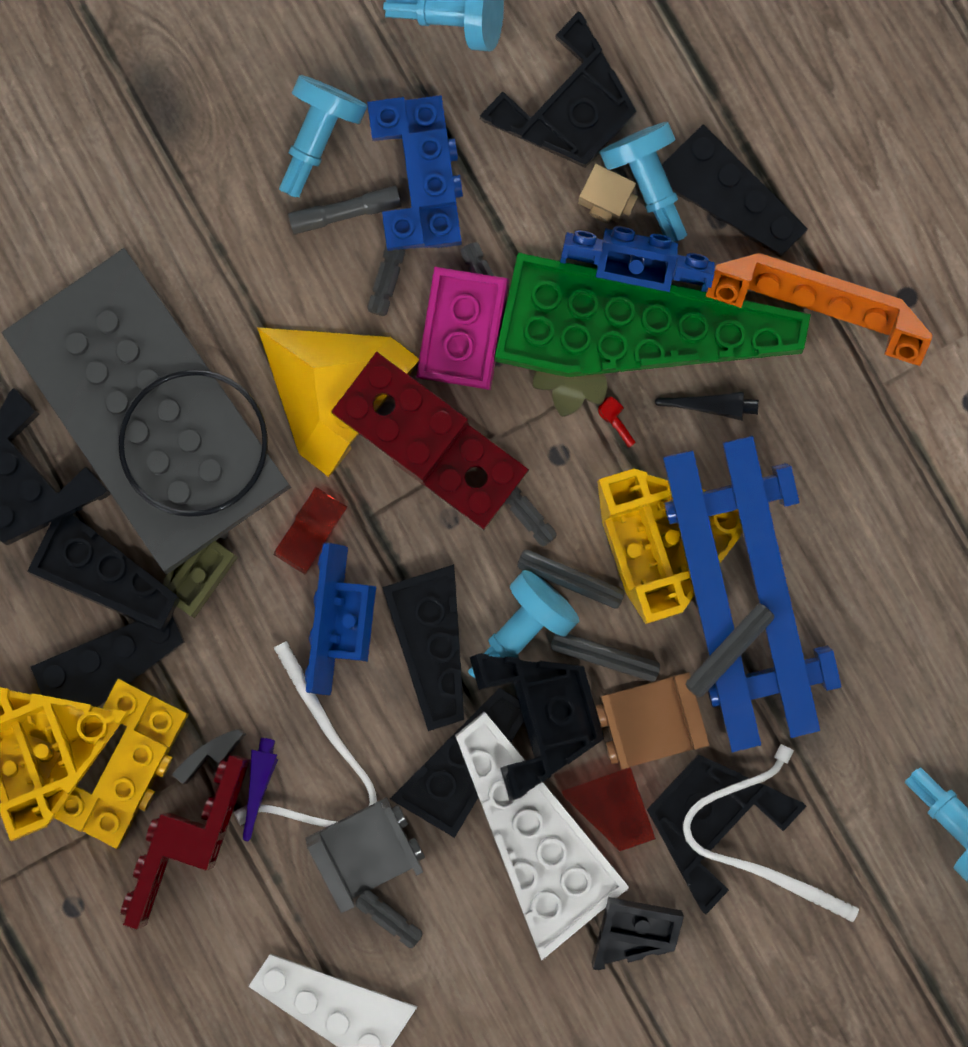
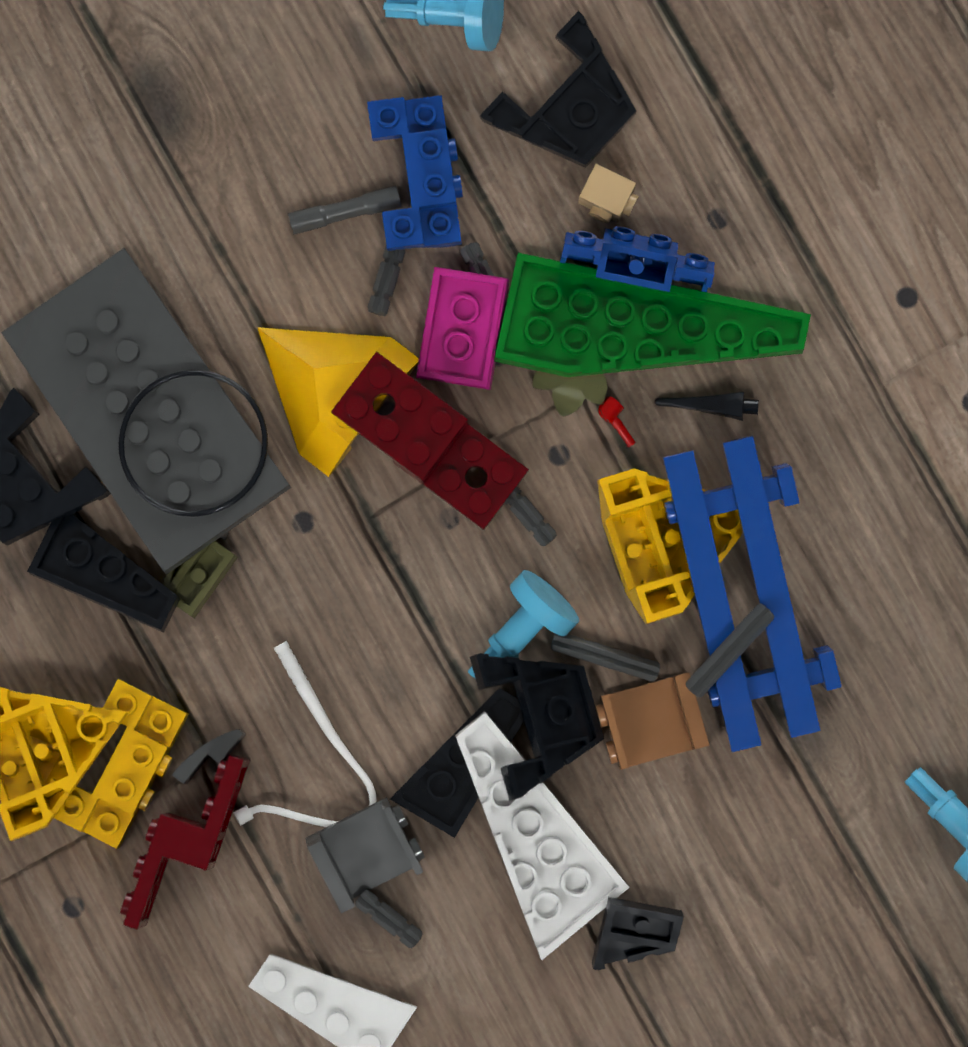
(92, 669): black wing -> none
(261, 770): dark purple piece -> none
(310, 530): clear red slope -> none
(326, 107): medium azure piece -> none
(340, 620): blue bracket -> none
(429, 637): black wing -> none
(571, 579): dark grey axle -> none
(613, 808): clear red wing -> none
(640, 152): medium azure piece -> none
(711, 821): black wing -> none
(721, 184): black wing -> none
(800, 888): white piece -> none
(827, 295): orange slope -> none

